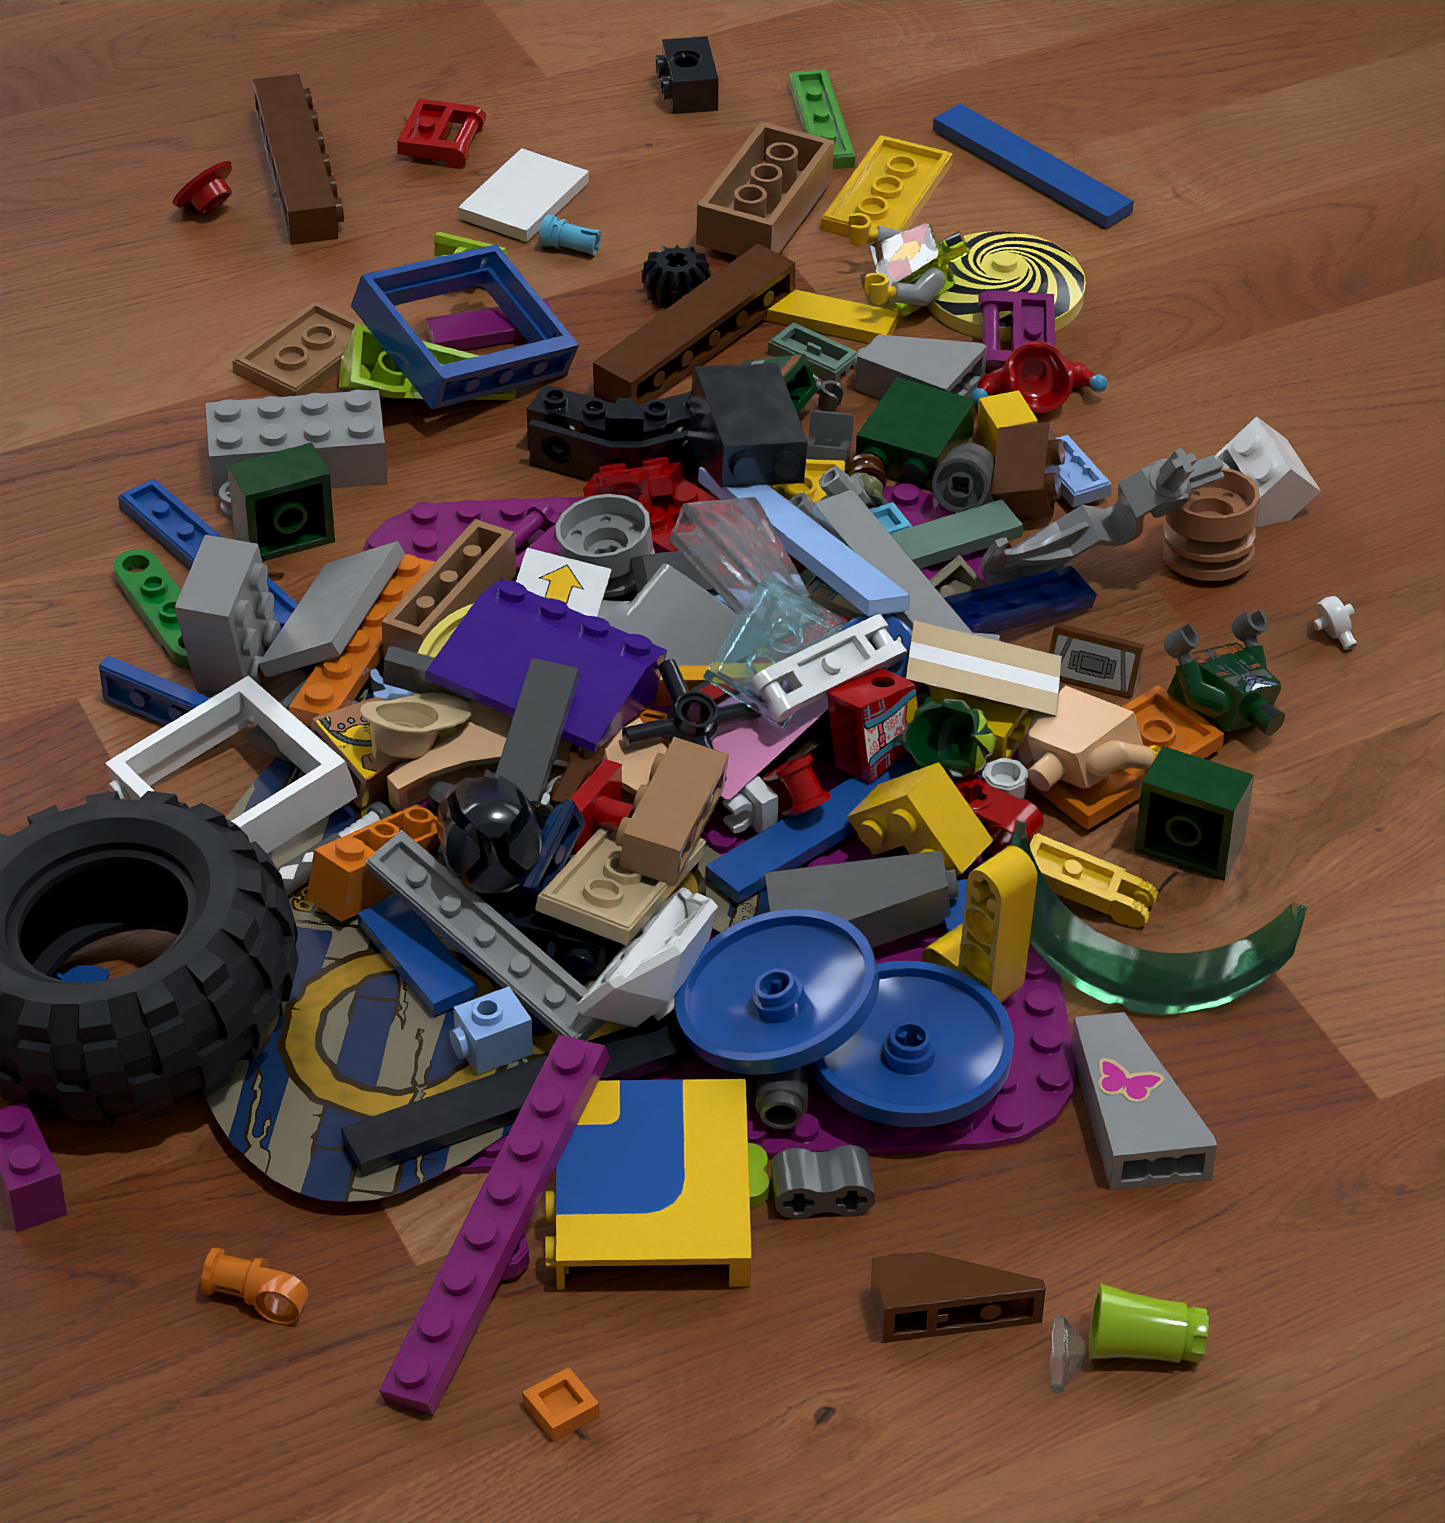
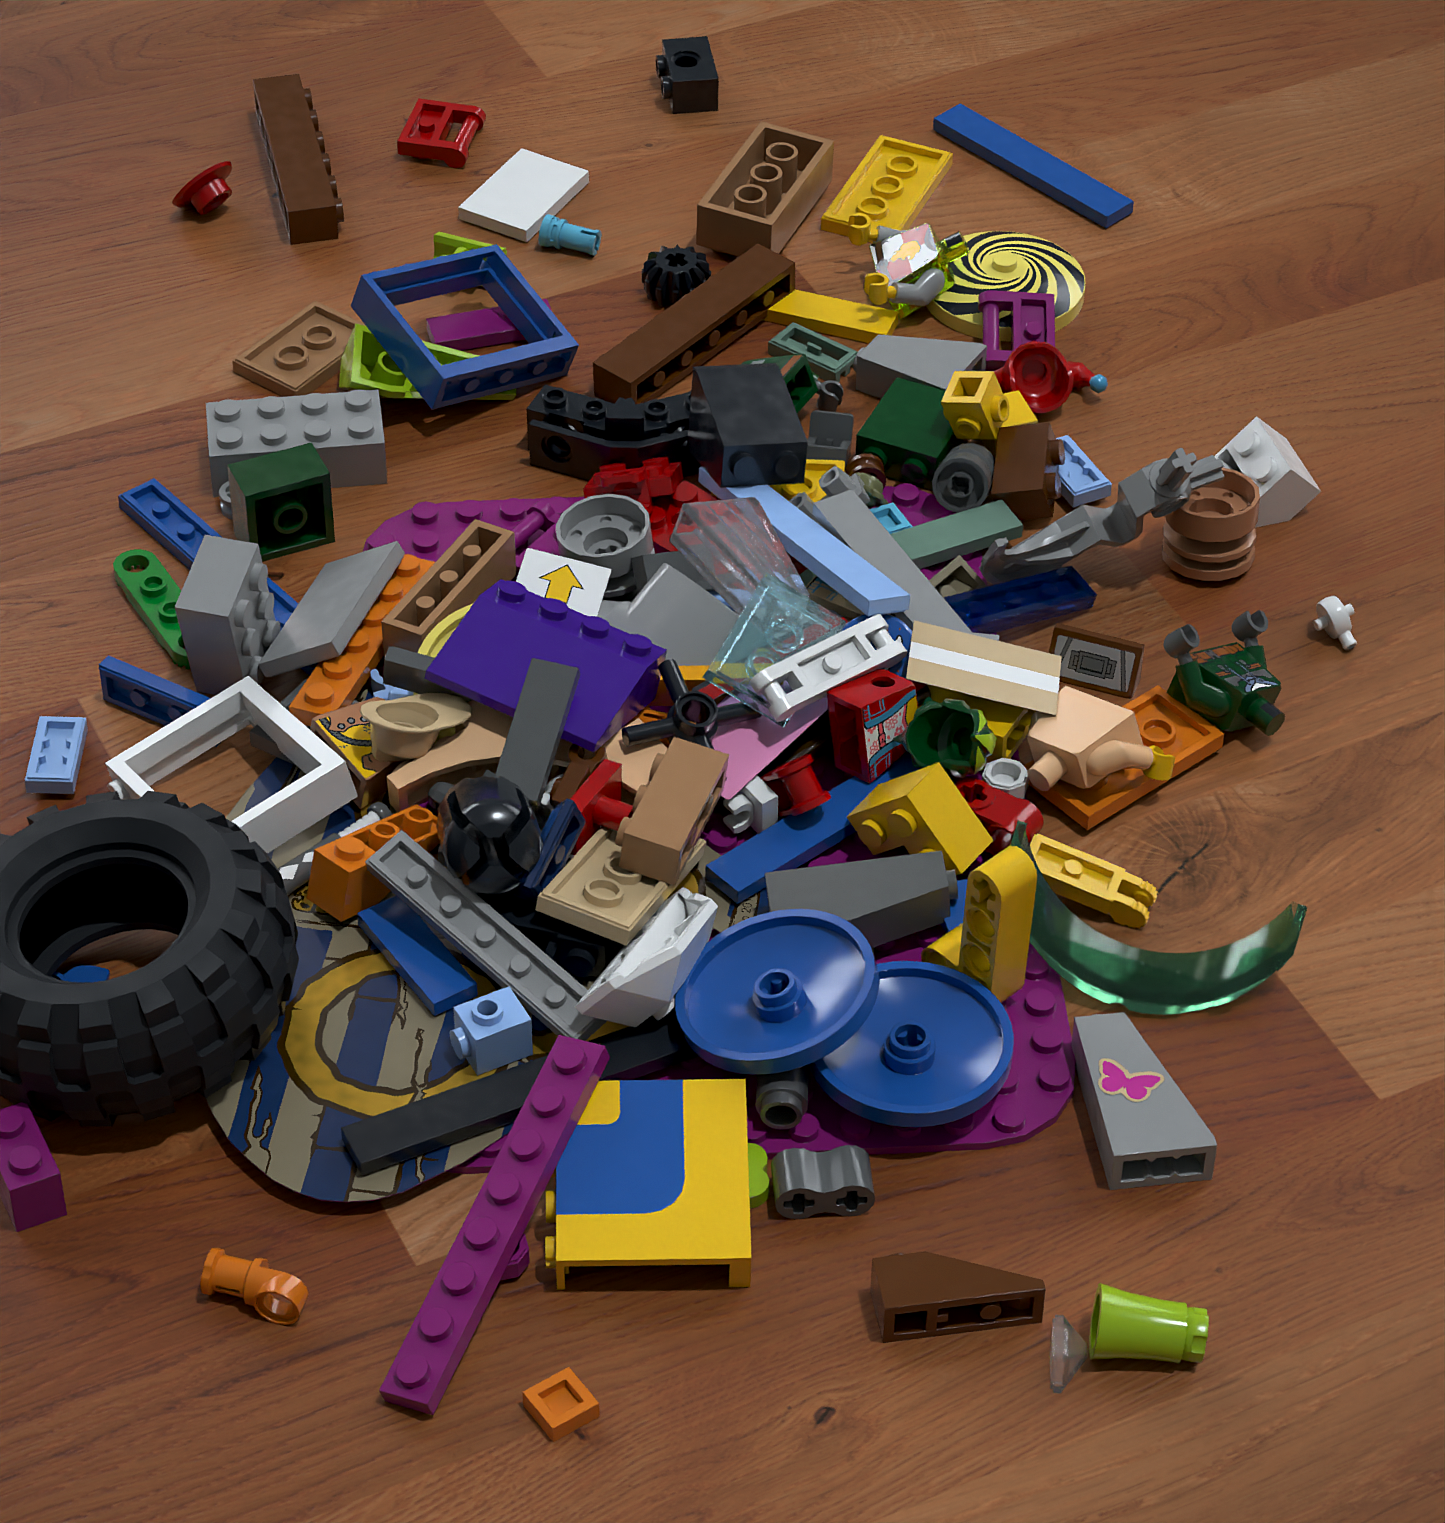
(56, 755): none -> light blue plate
(821, 113): bright green tile -> none
(975, 405): none -> yellow brick
(1193, 812): dark green brick -> none

